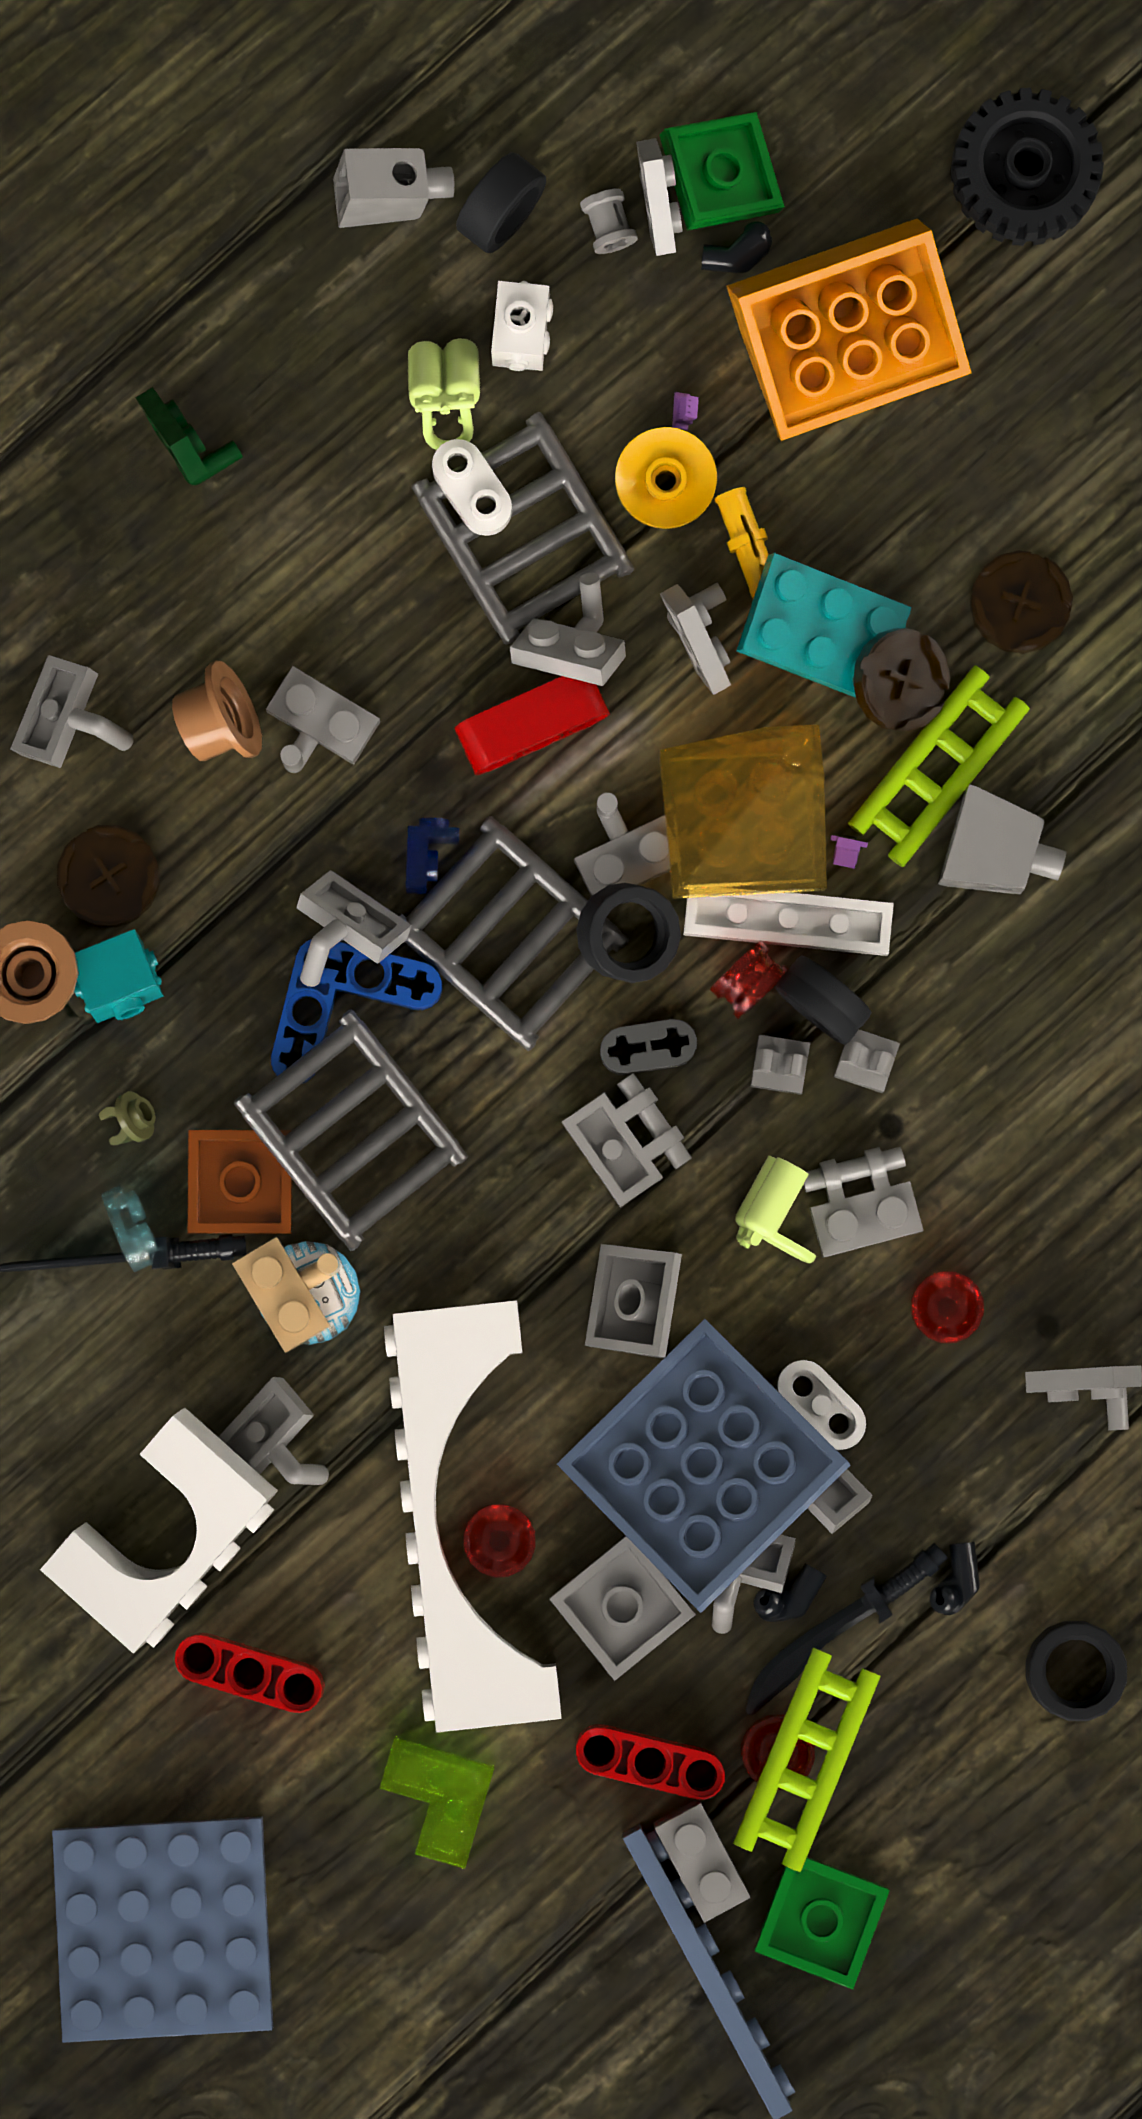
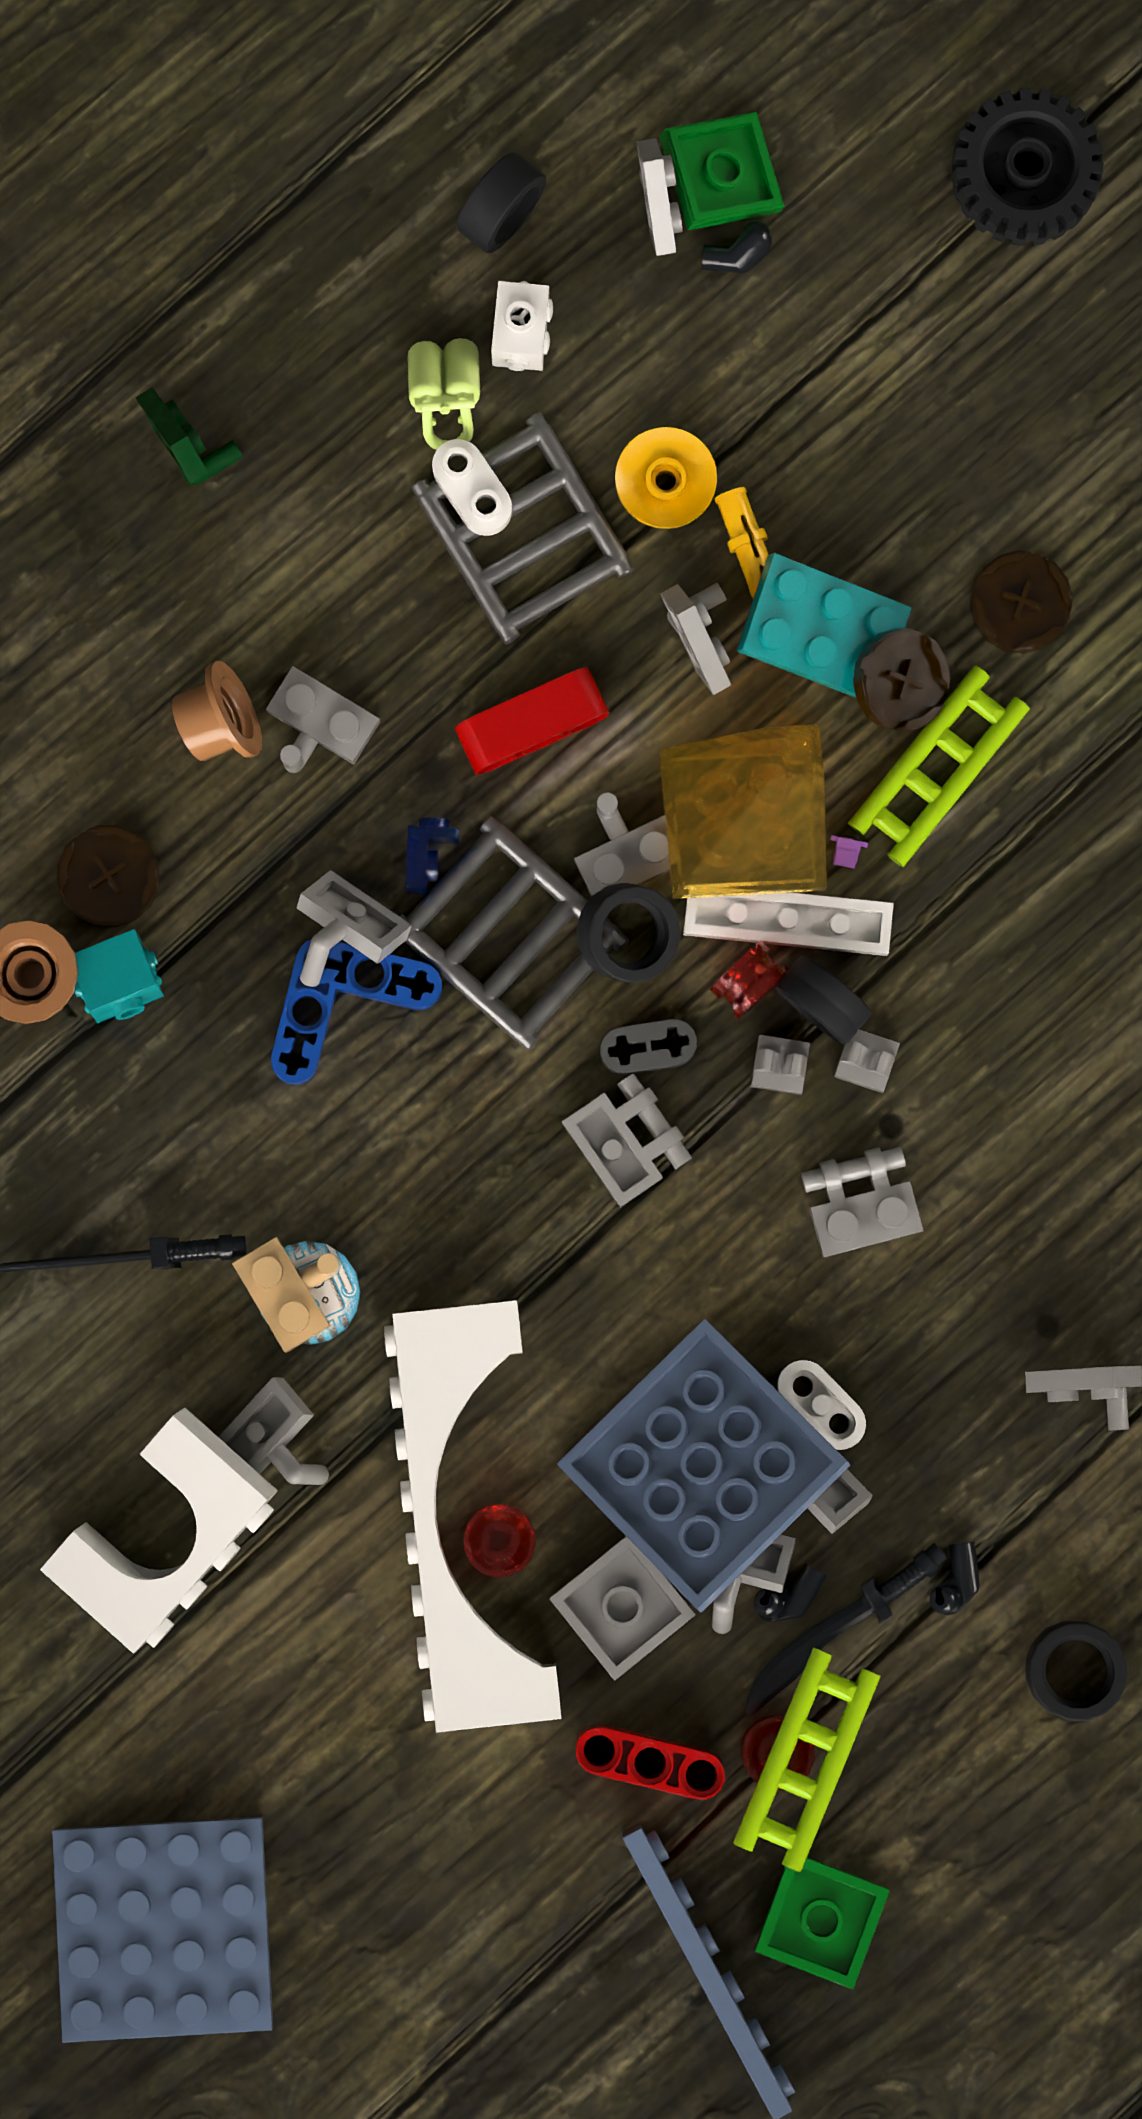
(58, 711): light grey plate -> none
(134, 1116): olive plate -> none
(134, 1238): clear light blue plate -> none
(224, 1677): red beam -> none
(236, 1185): dark orange plate -> none
(286, 1147): flat silver bar -> none
(386, 185): light grey torso -> none
(453, 1788): clear neon green plate -> none
(572, 651): light grey plate -> none
(608, 221): light grey bush -> none
(633, 1300): light grey slope -> none
(684, 410): medium lavender piece -> none
(701, 1860): light grey brick -> none
(768, 1206): yellowish green piece -> none
(850, 328): light orange slope -> none
(947, 1307): clear red wheel -> none
(997, 846): light grey torso -> none

